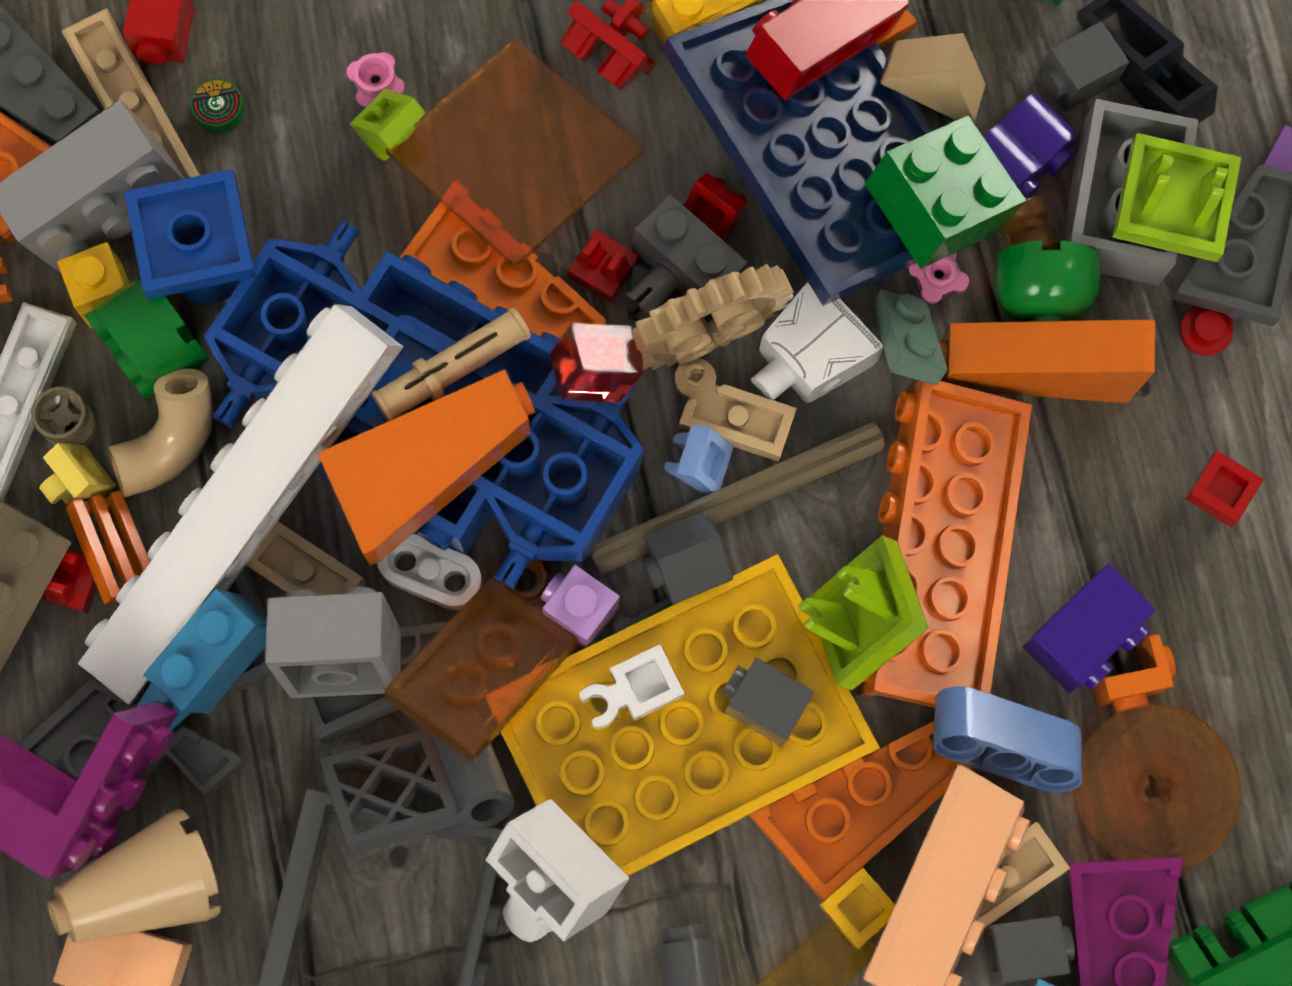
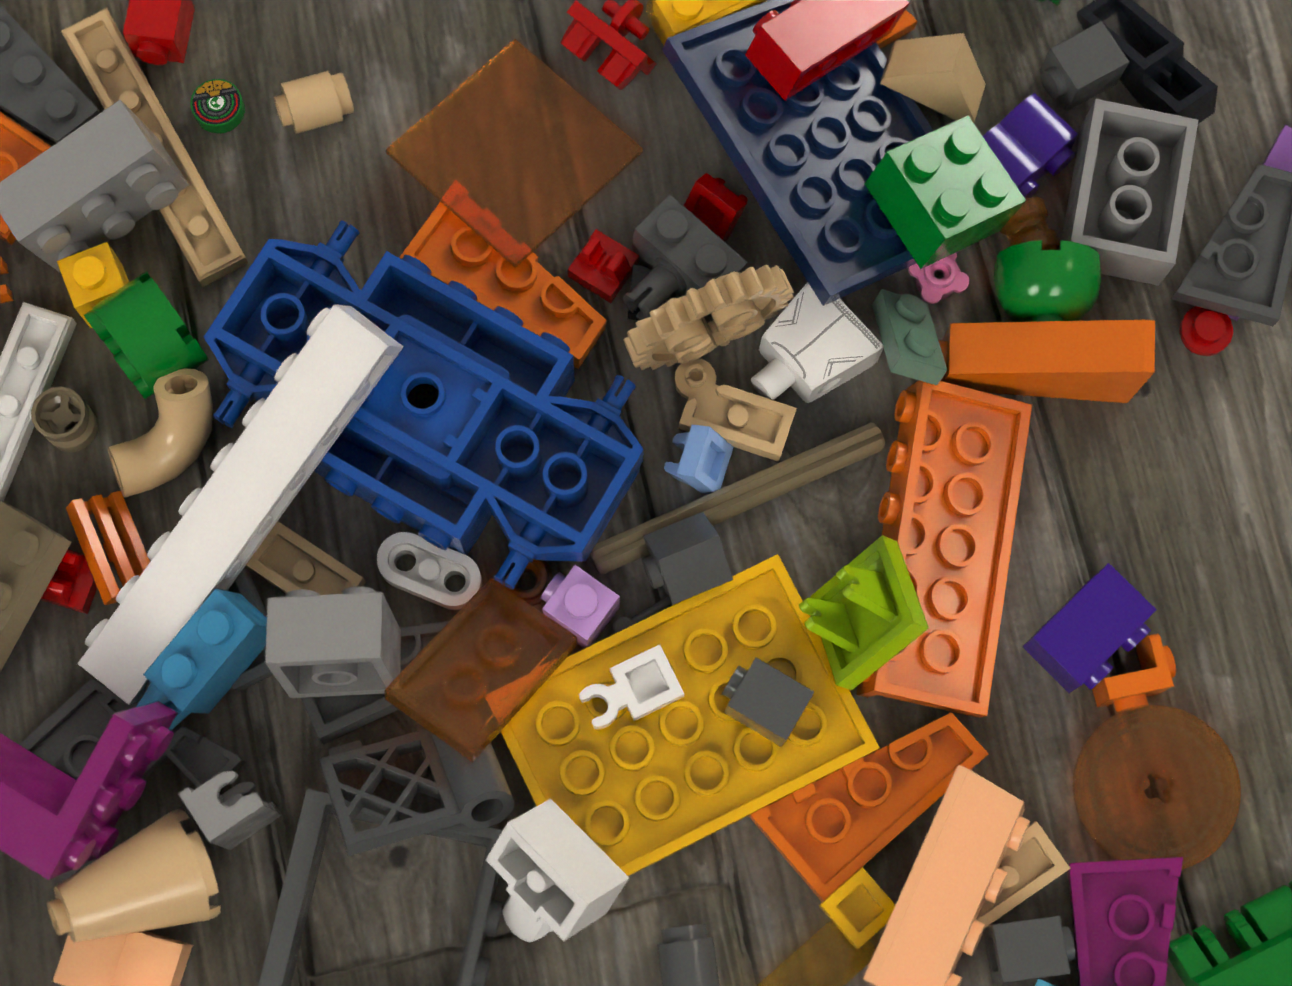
(75, 474): light yellow tile -> none
(191, 237): blue plant -> none
(230, 816): none -> light grey hinge
(314, 101): none -> tan brick
(368, 67): bright pink plate -> none
(387, 121): lime bracket -> none
(423, 460): orange slope -> none
(450, 365): tan pin -> none
(596, 362): clear red brick -> none
(1007, 739): medium blue beam -> none
(1177, 197): lime plate -> none
(1224, 489): red tile -> none

